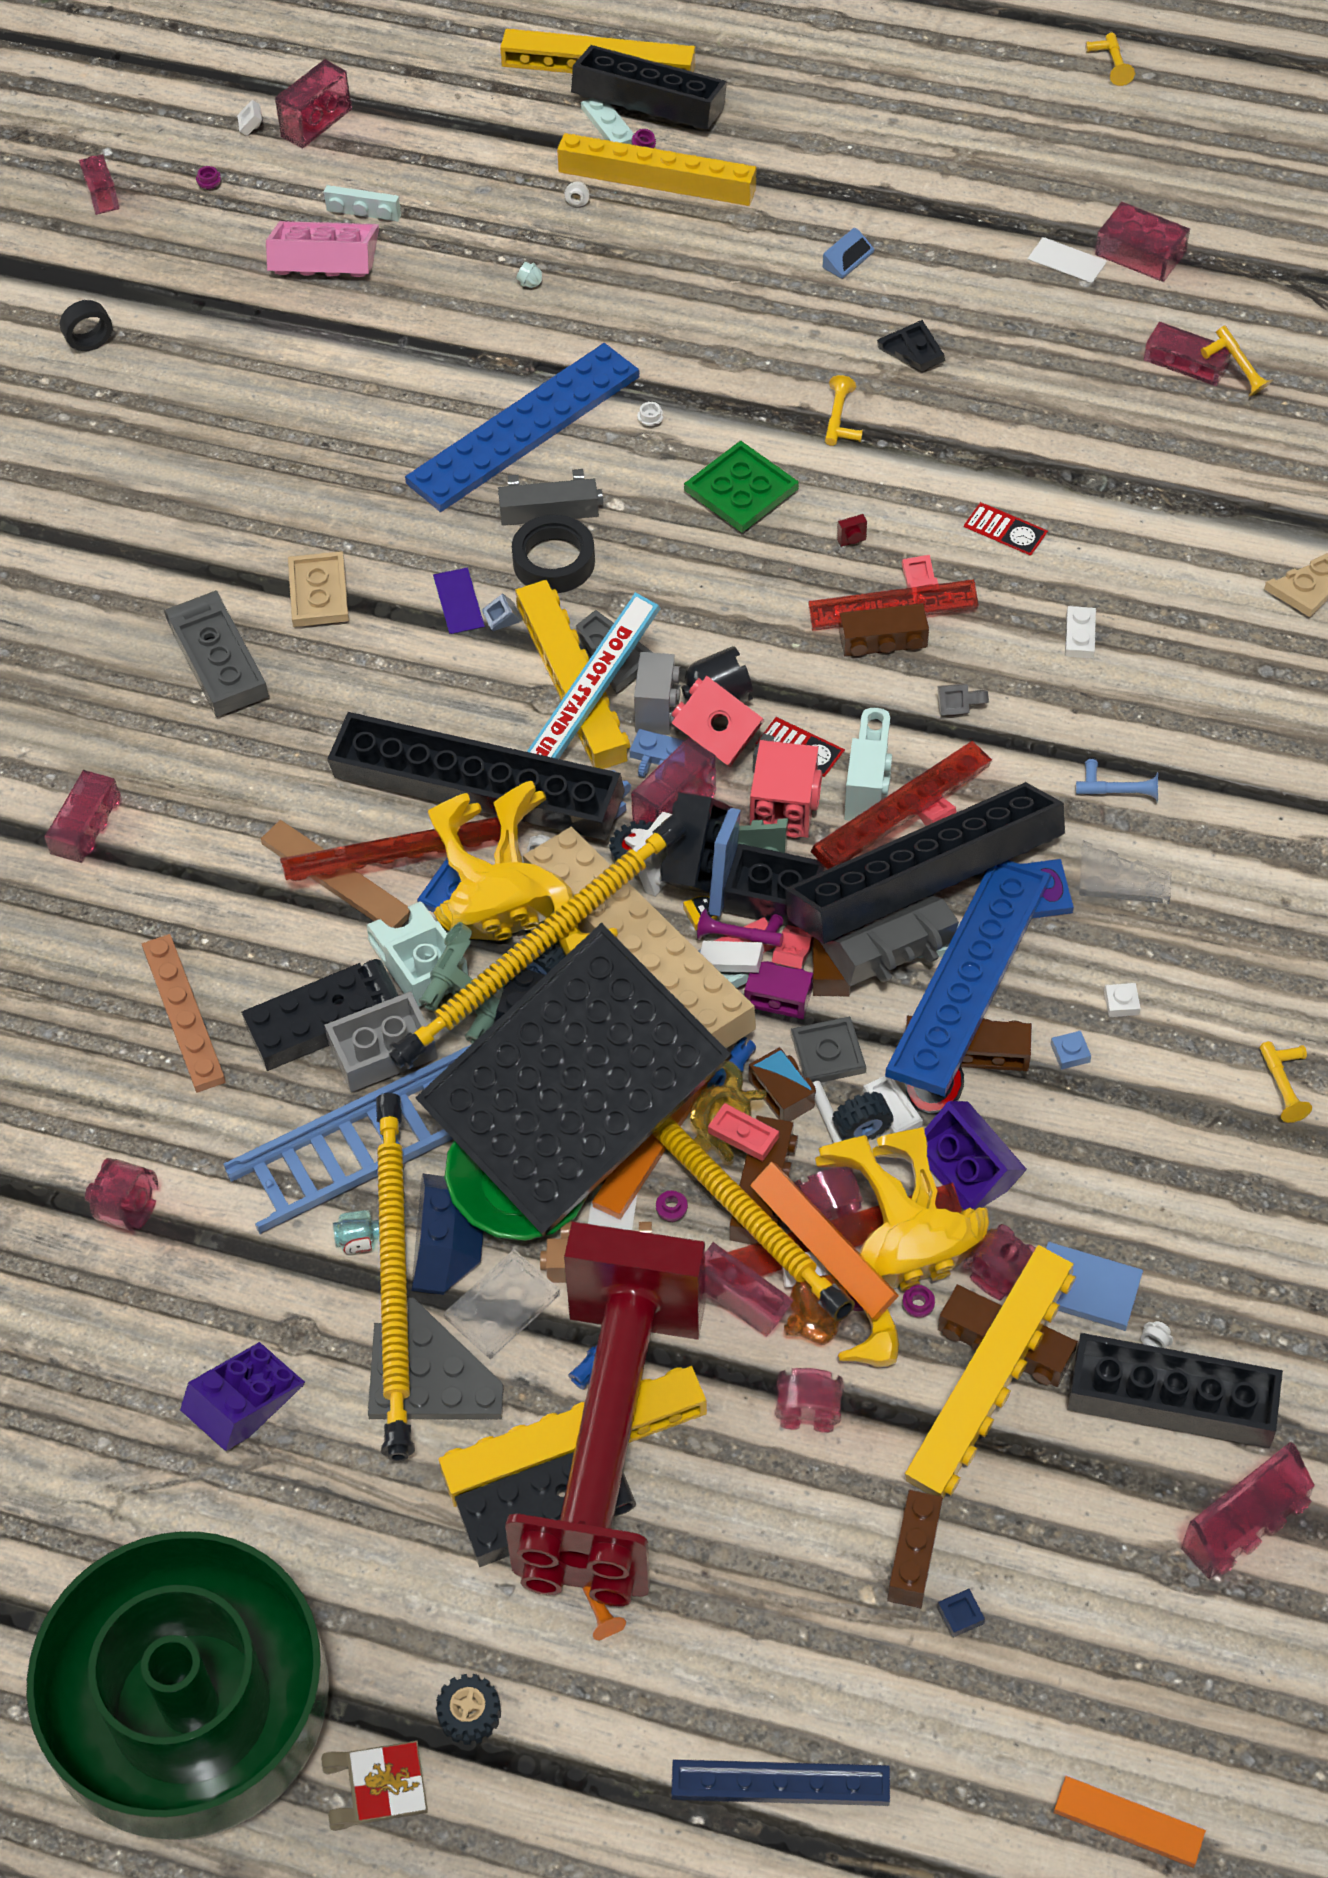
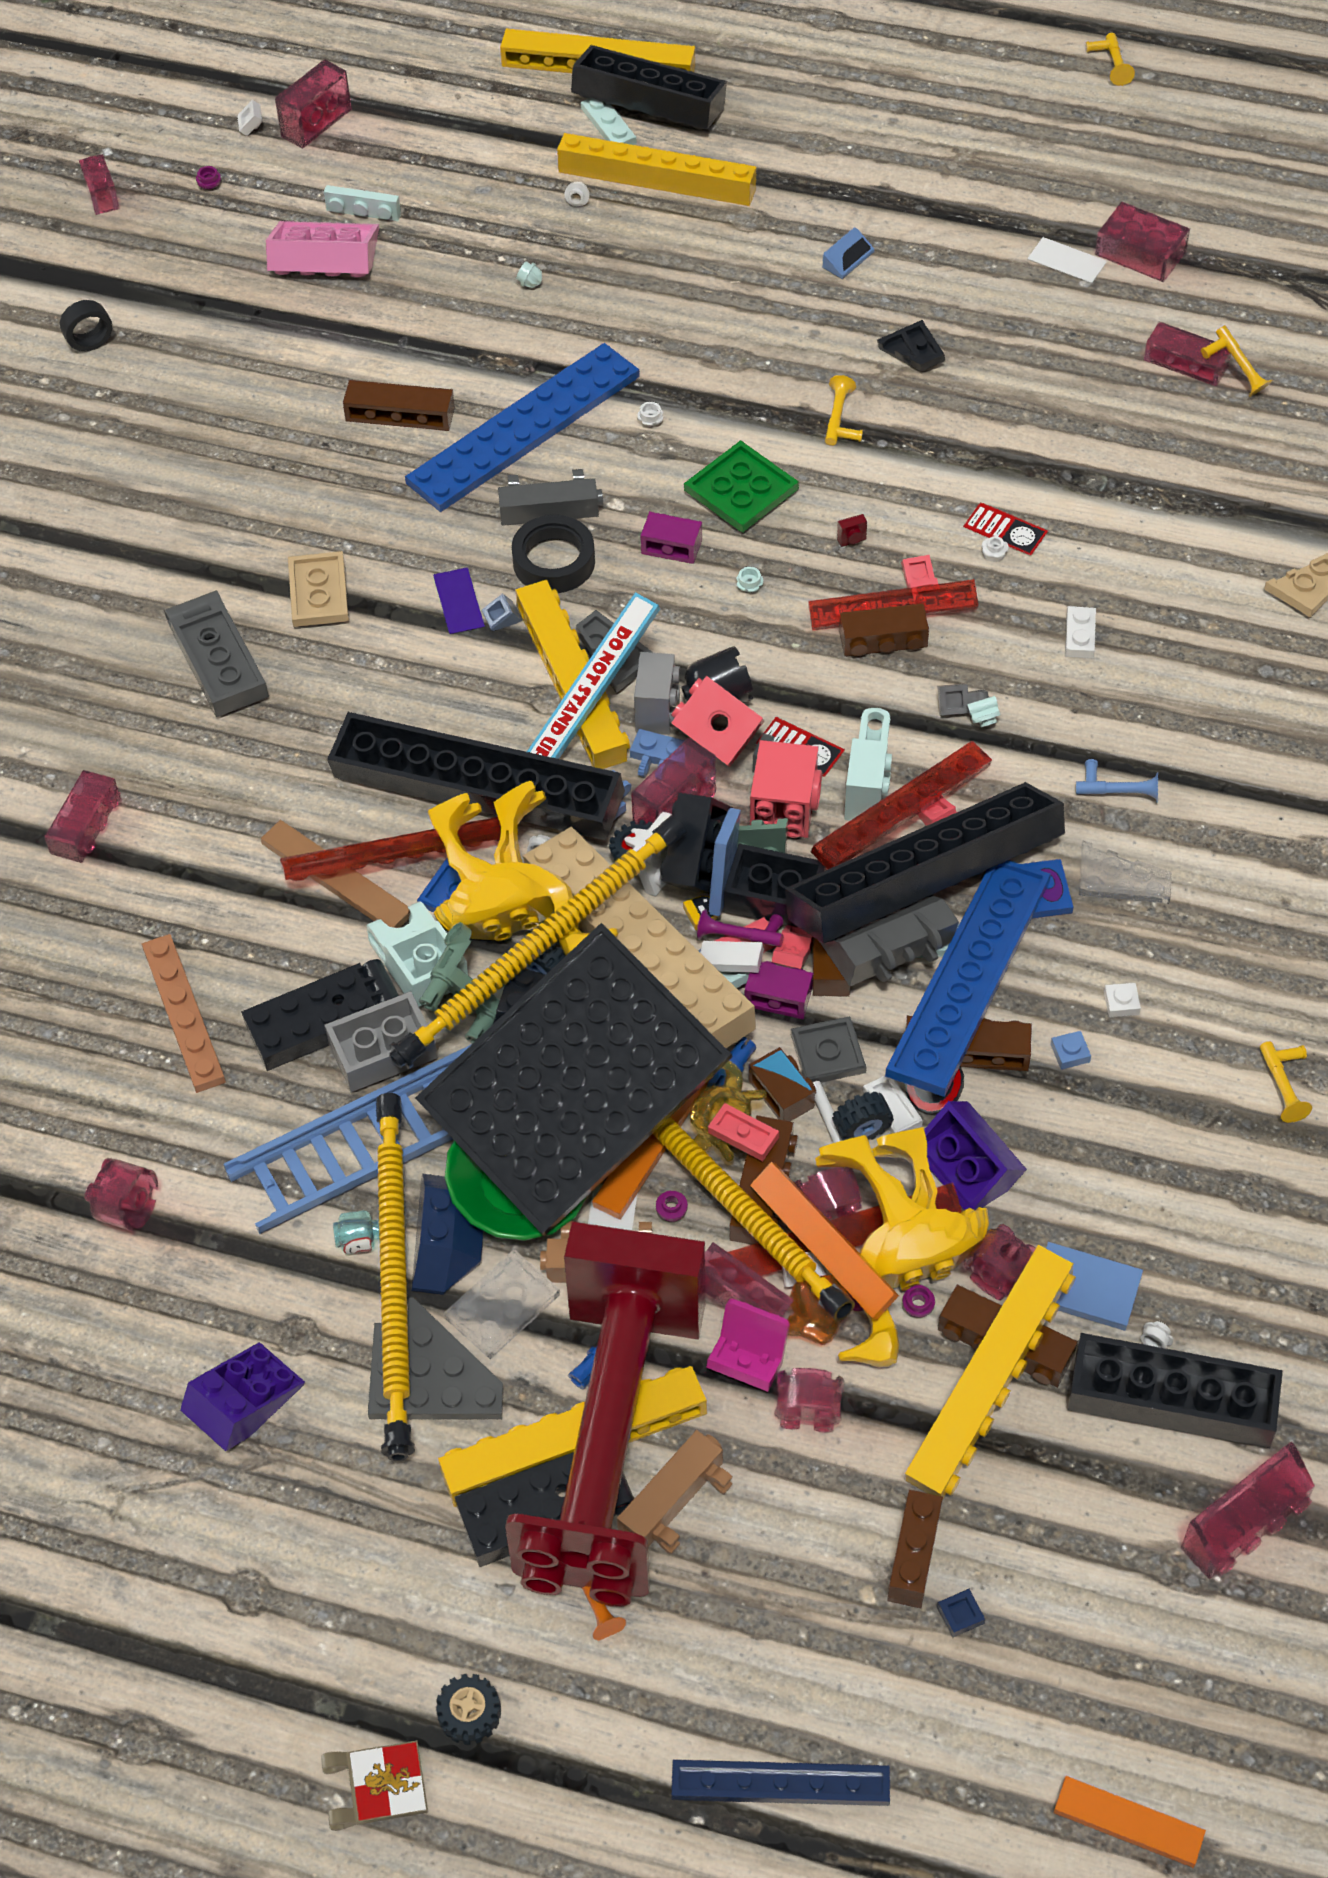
(178, 1685): dark green brick -> none
(399, 405): none -> reddish brown brick
(644, 138): magenta plate -> none
(671, 537): none -> magenta brick
(673, 1488): none -> medium nougat brick
(749, 579): none -> light aqua plate
(750, 1345): none -> dark pink bracket
(984, 711): none -> light aqua plate
(994, 549): none -> white plate

